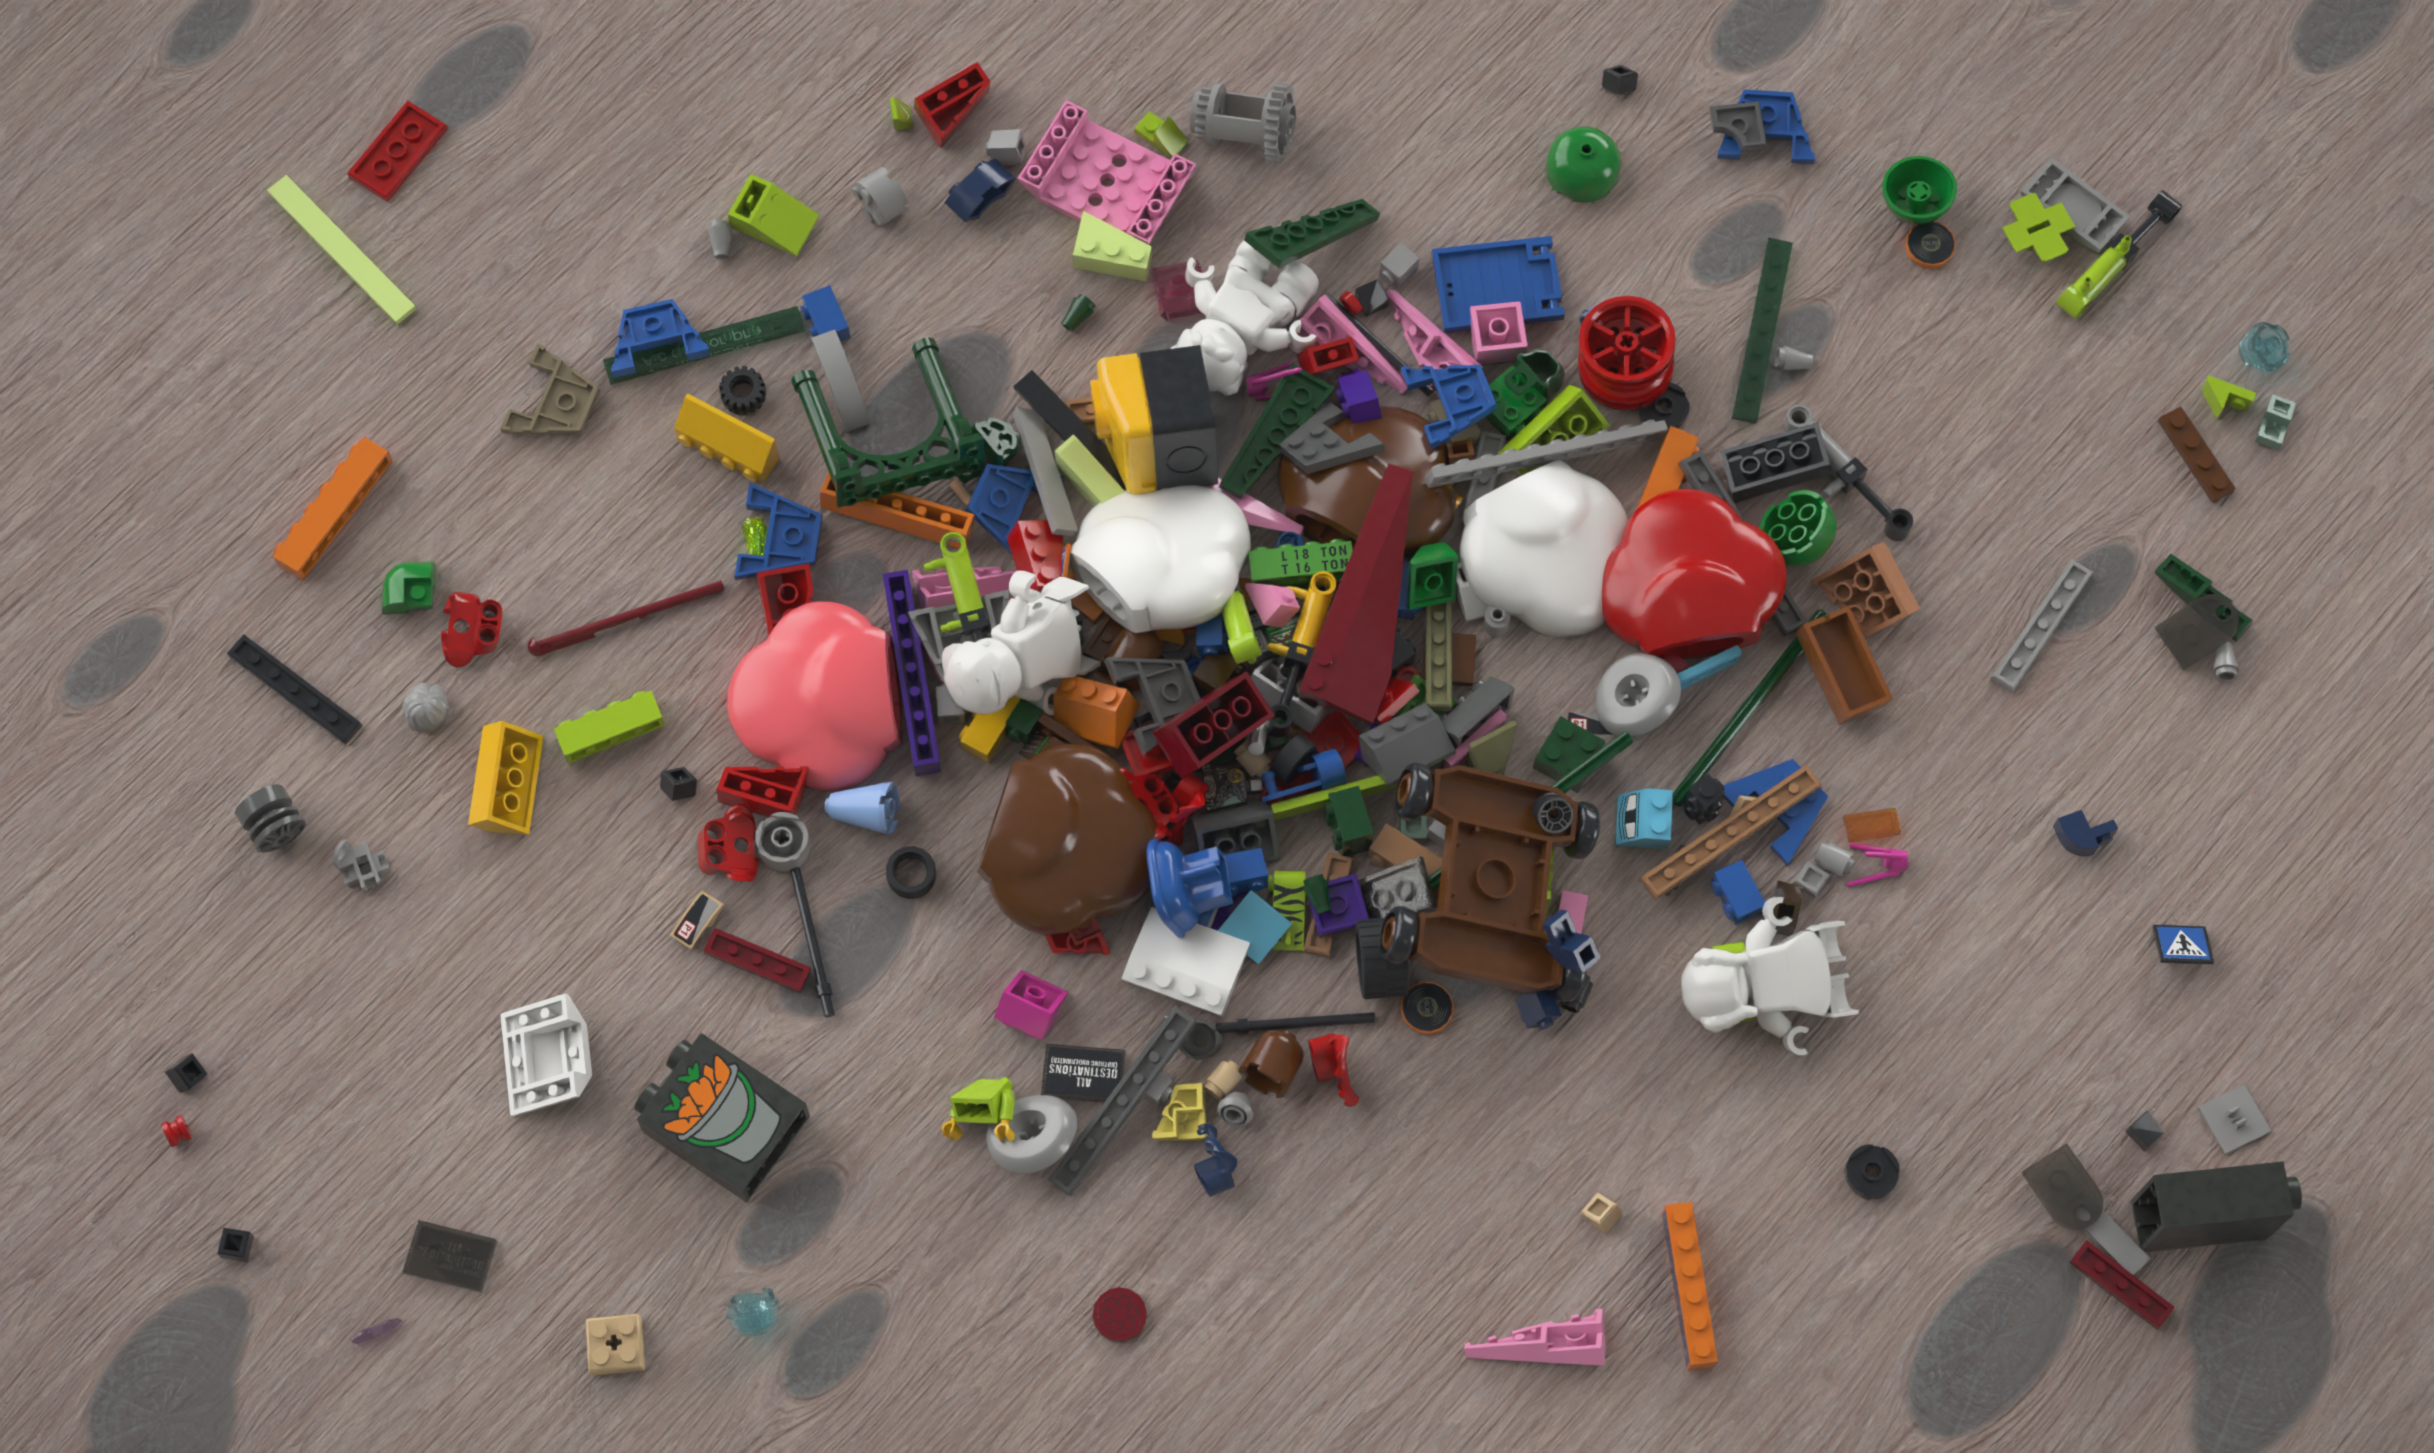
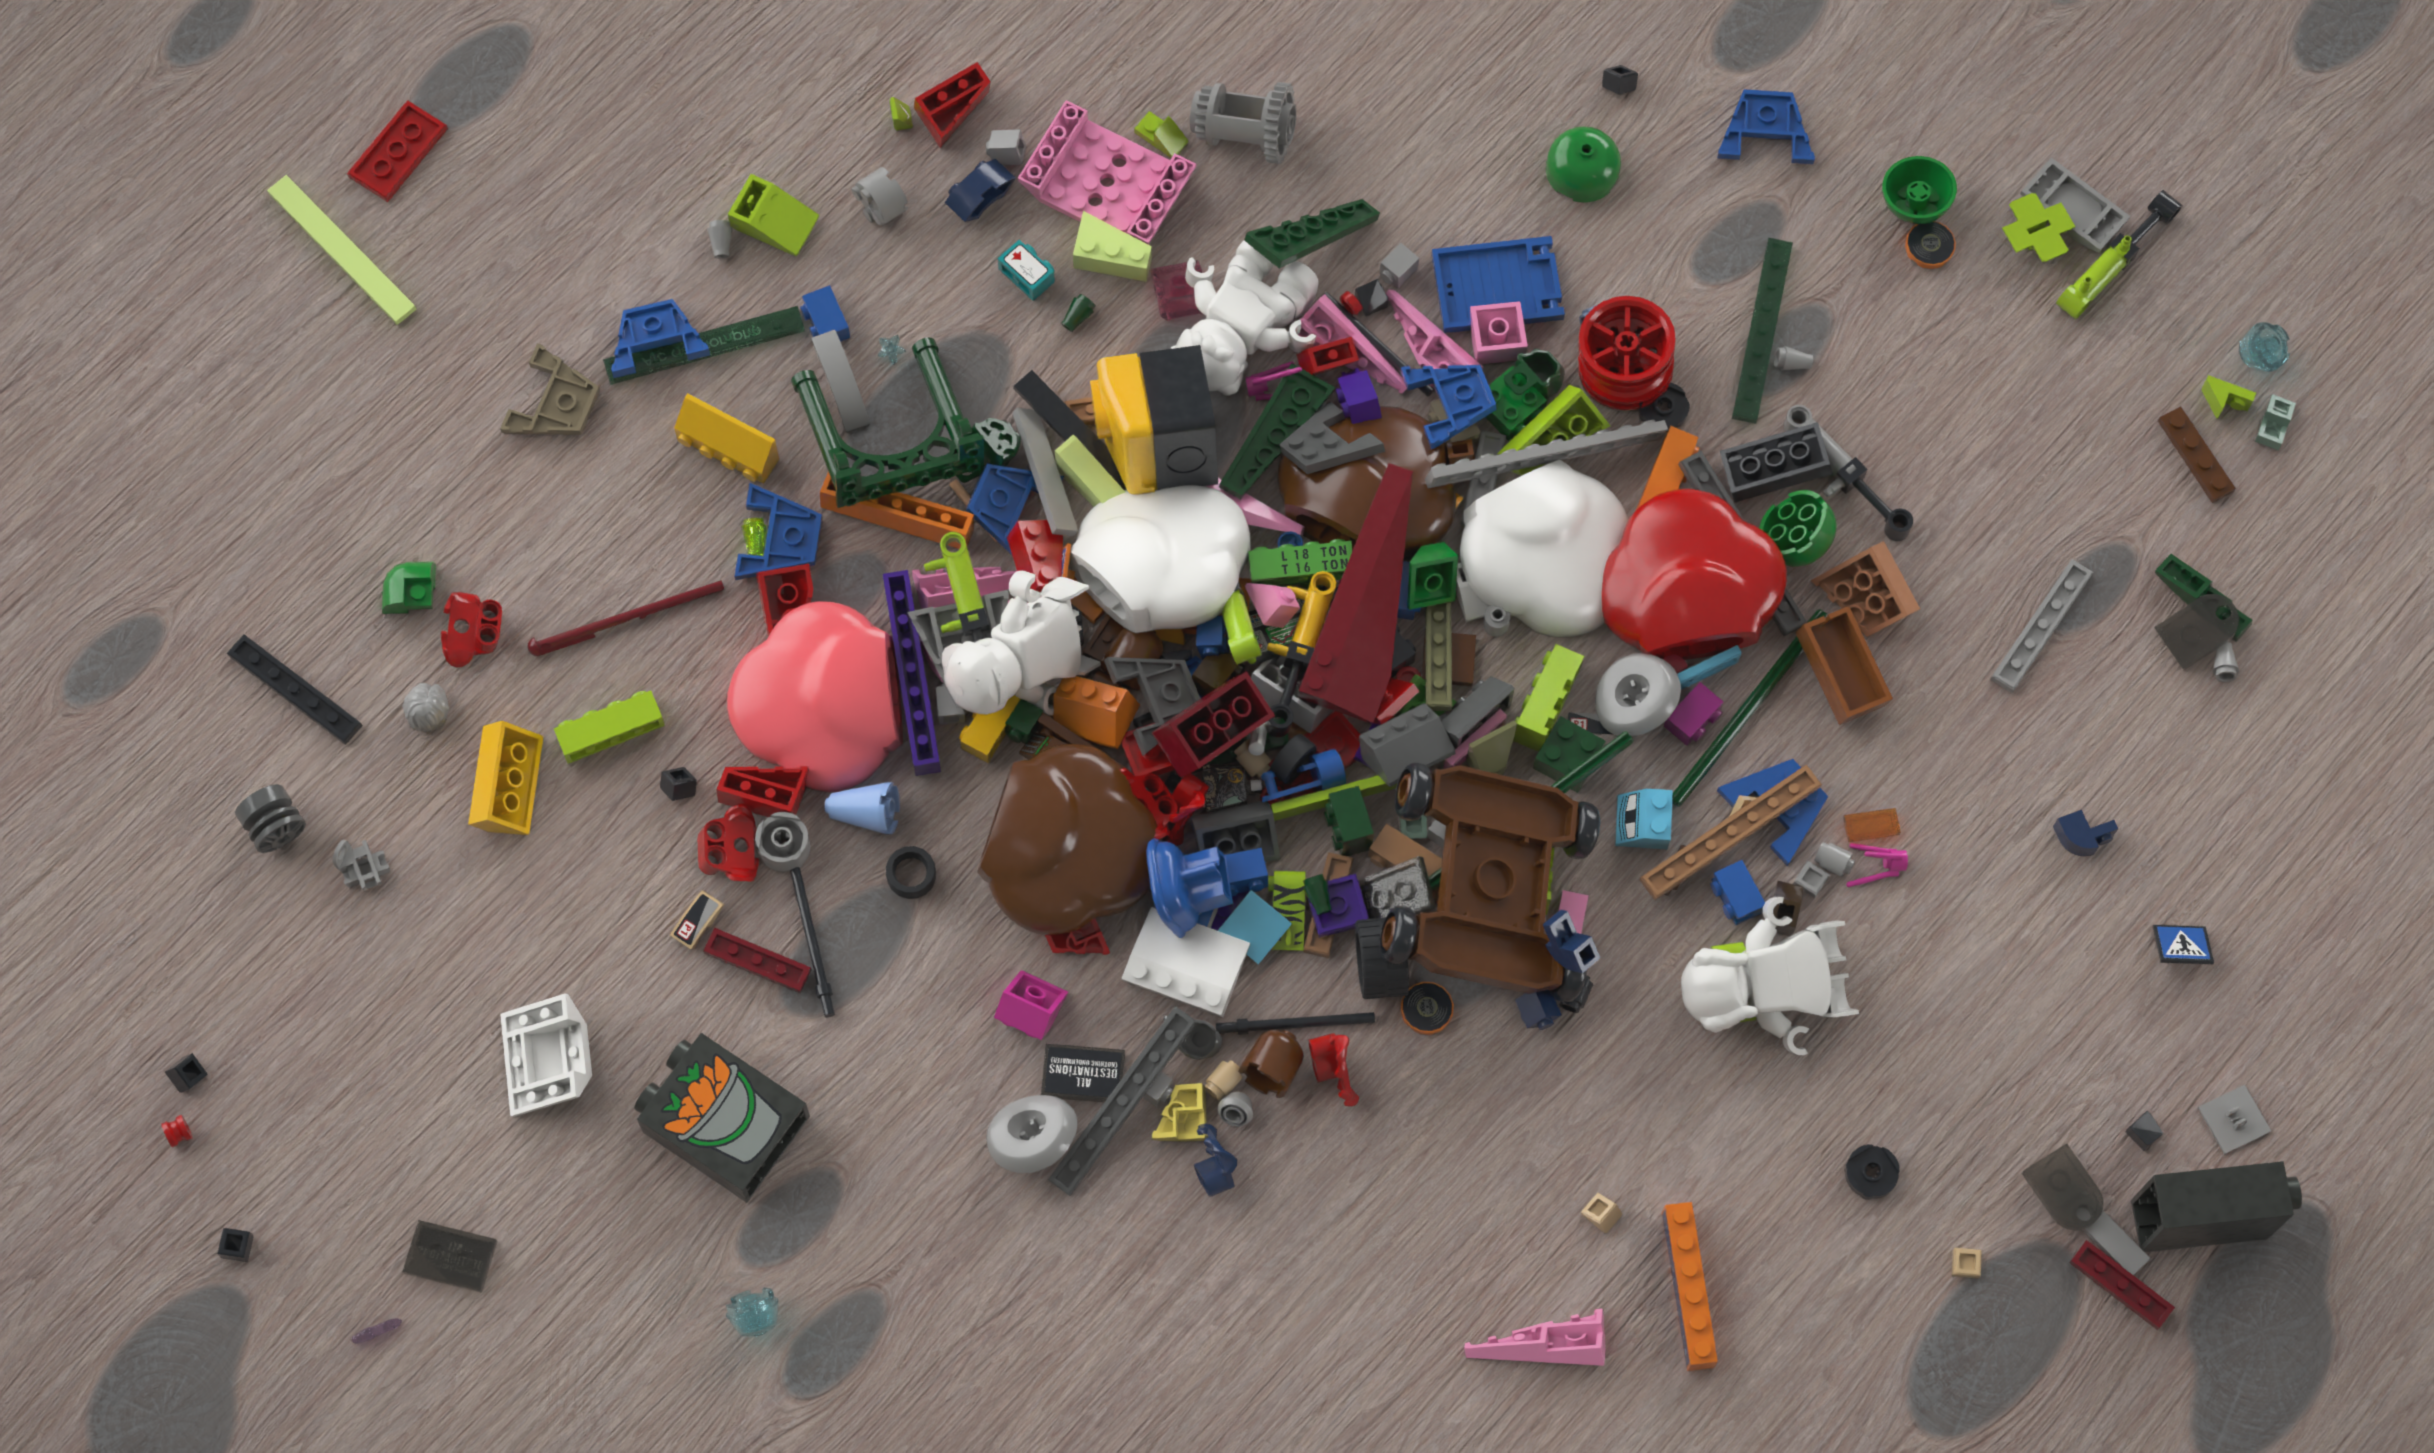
(332, 508): orange brick -> none
(627, 1357): tan brick -> none
(738, 377): black tyre -> none
(890, 348): none -> clear light blue plant
(983, 1103): lime torso -> none
(1026, 269): none -> brick
(1119, 1314): dark red tile -> none
(1547, 697): none -> lime wedge
(1552, 823): black wheel -> none
(1694, 714): none -> magenta piece
(1704, 800): black brick -> none
(1740, 122): dark grey tile -> none
(1966, 1263): none -> tan tile

